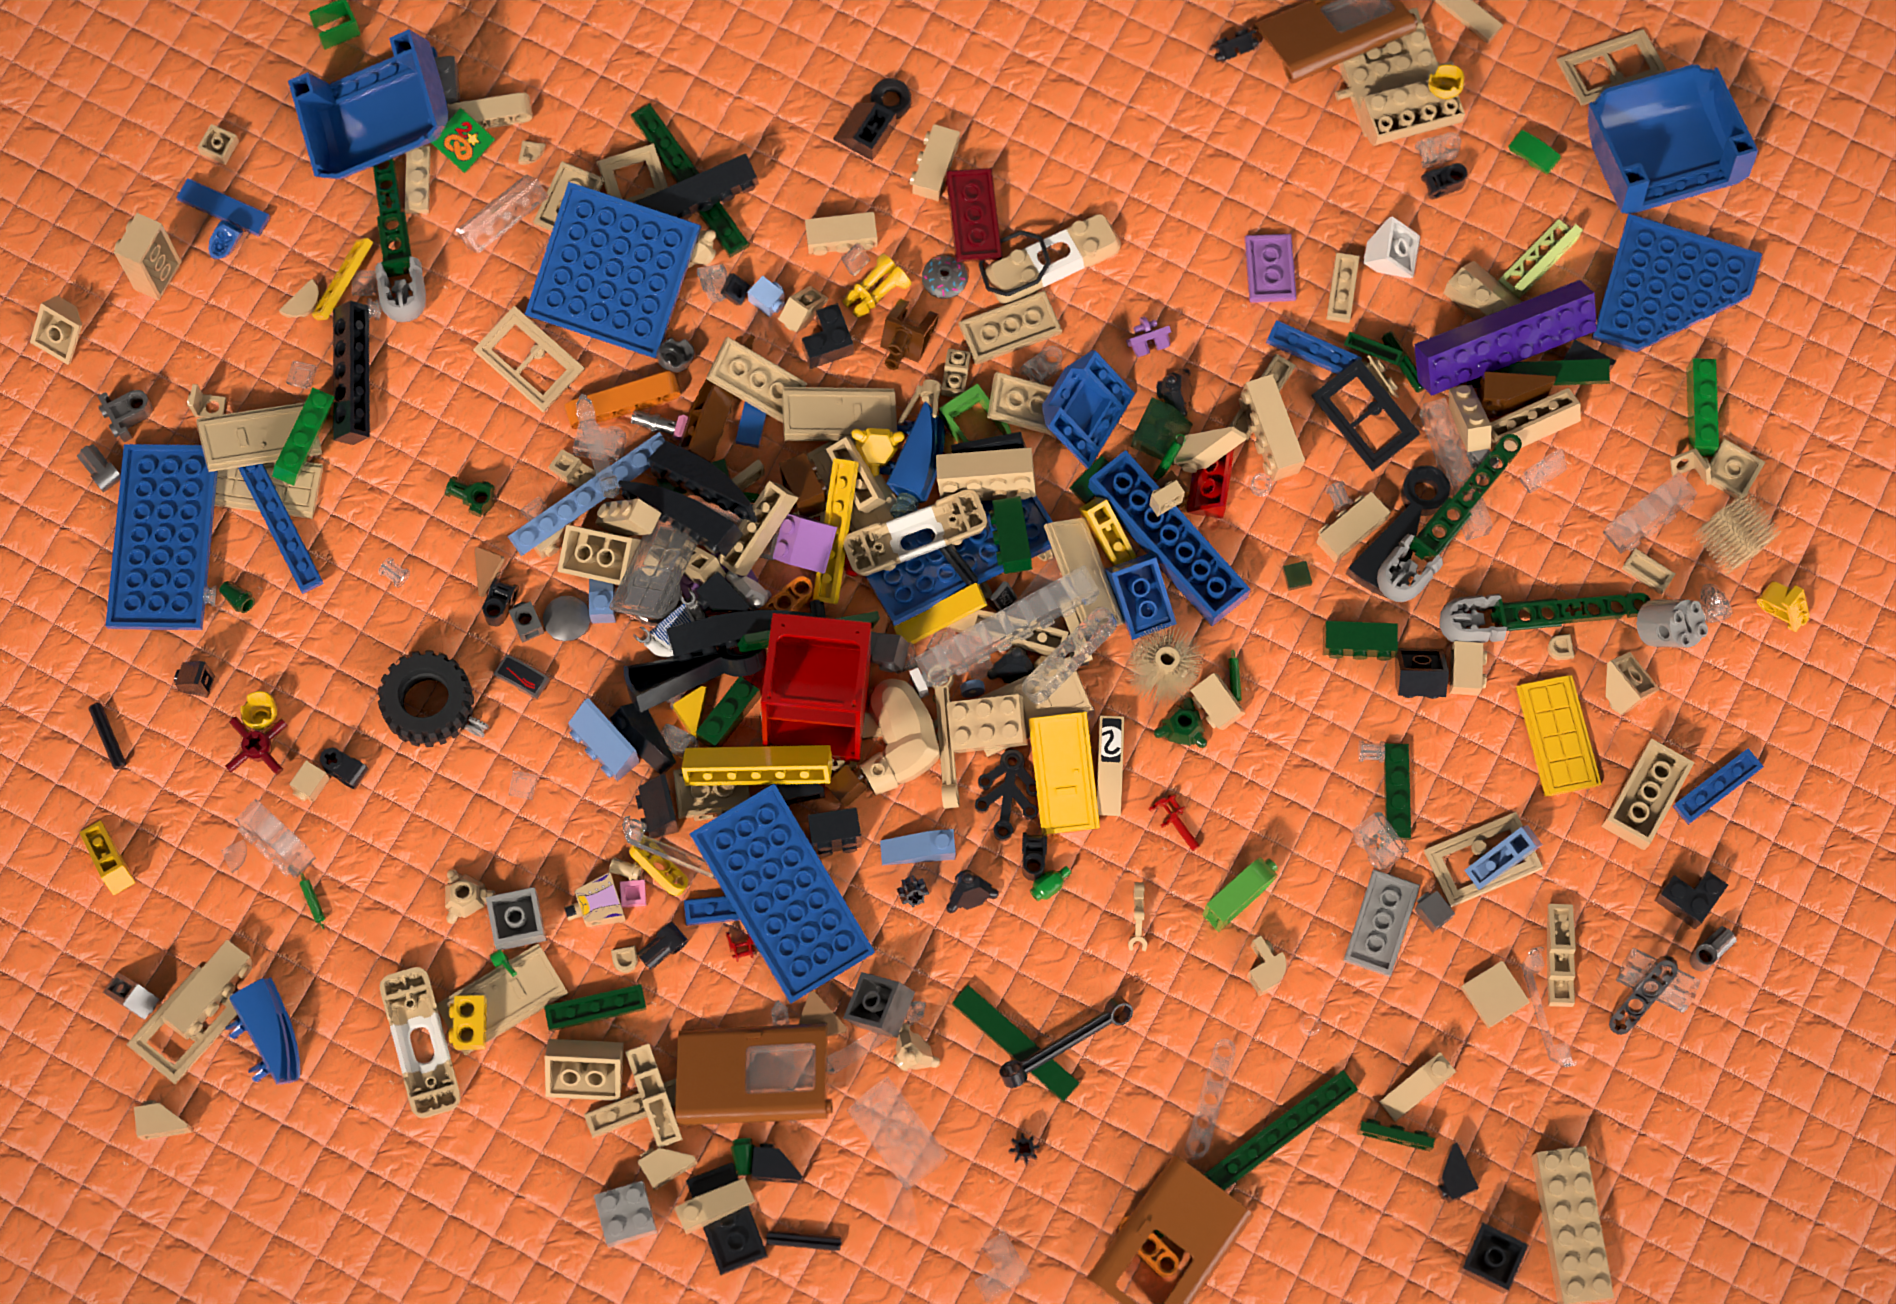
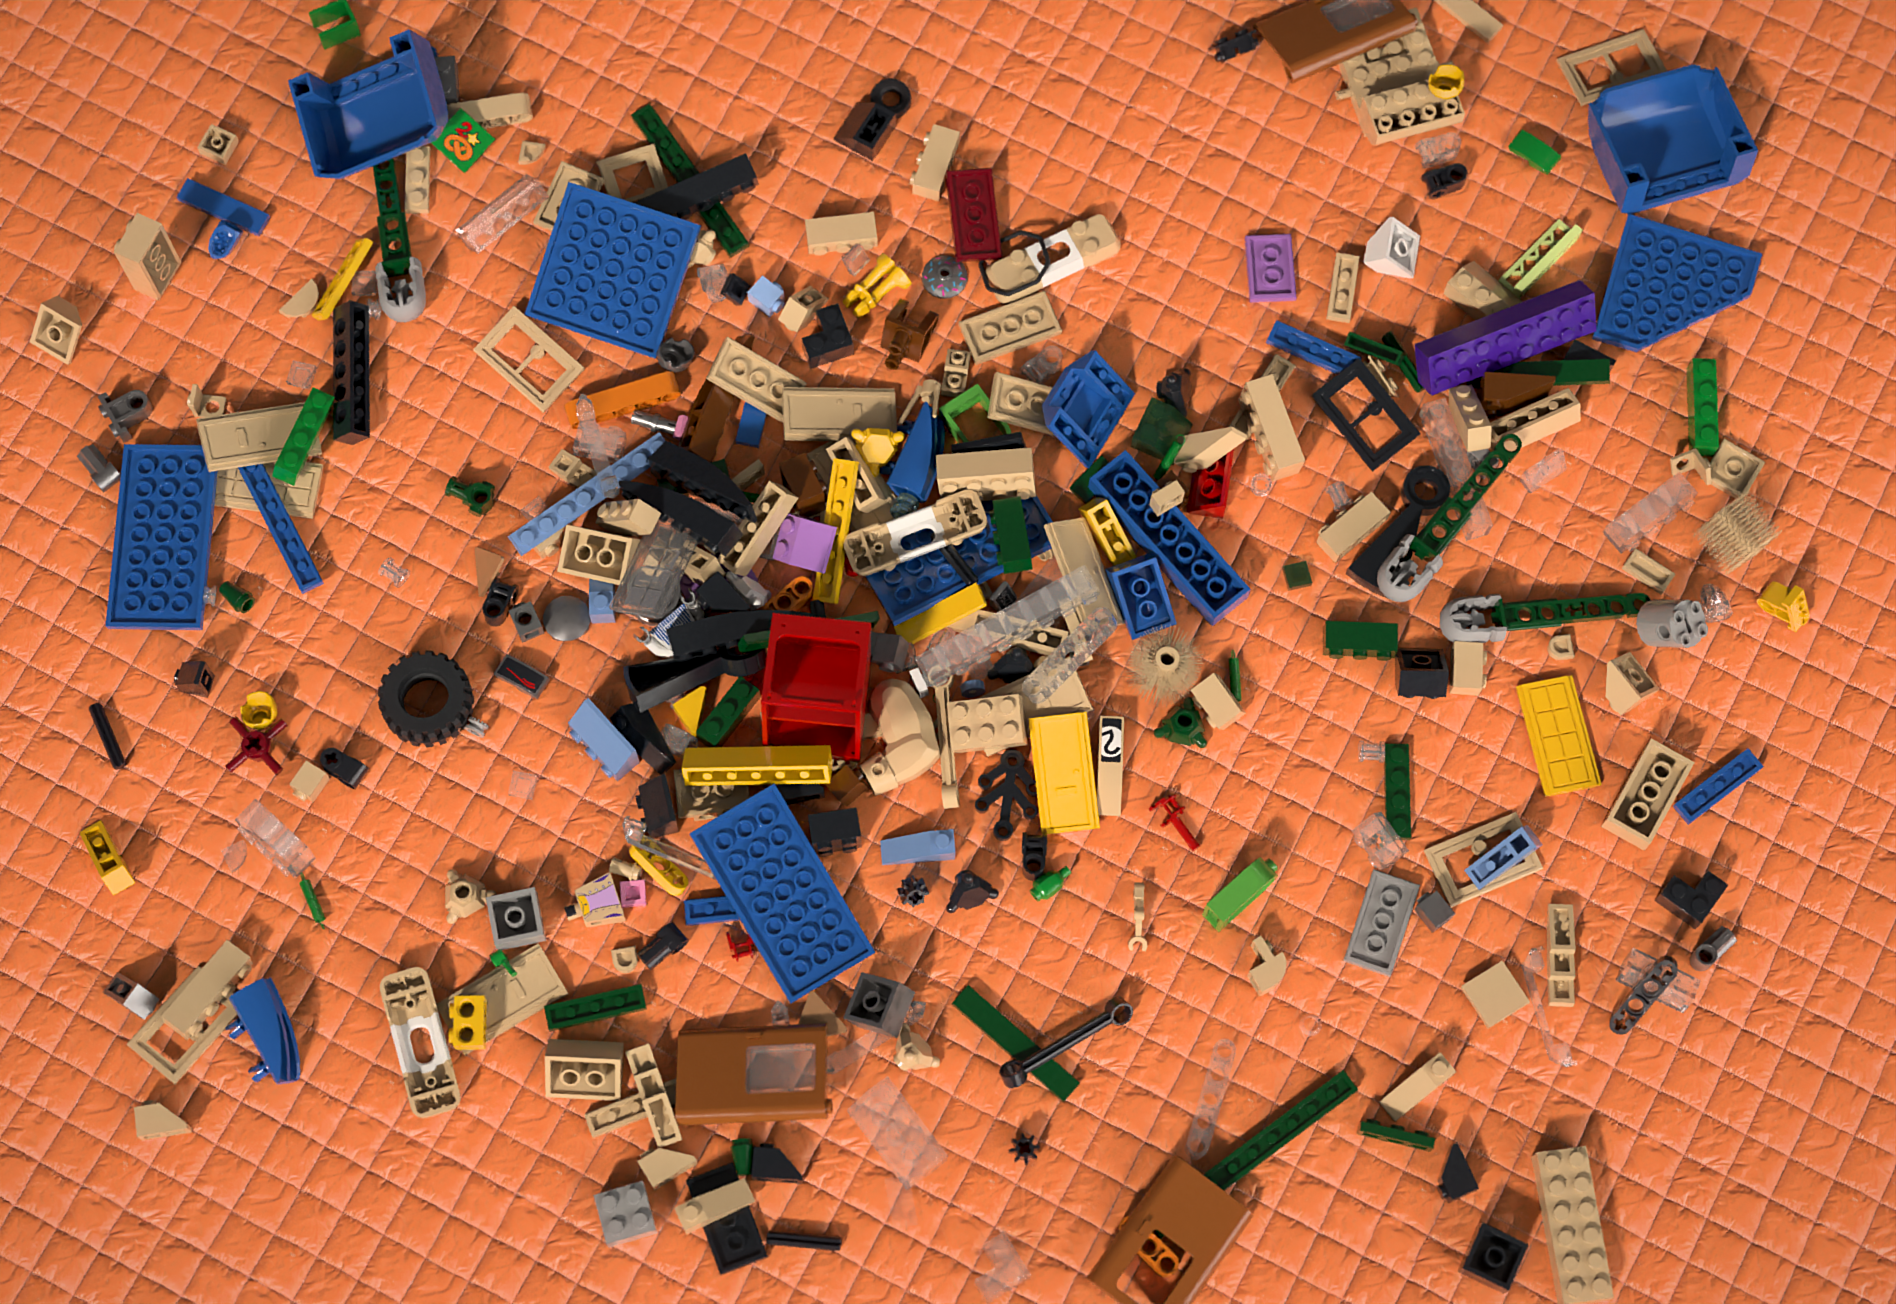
(1139, 343): medium lavender hips -> none

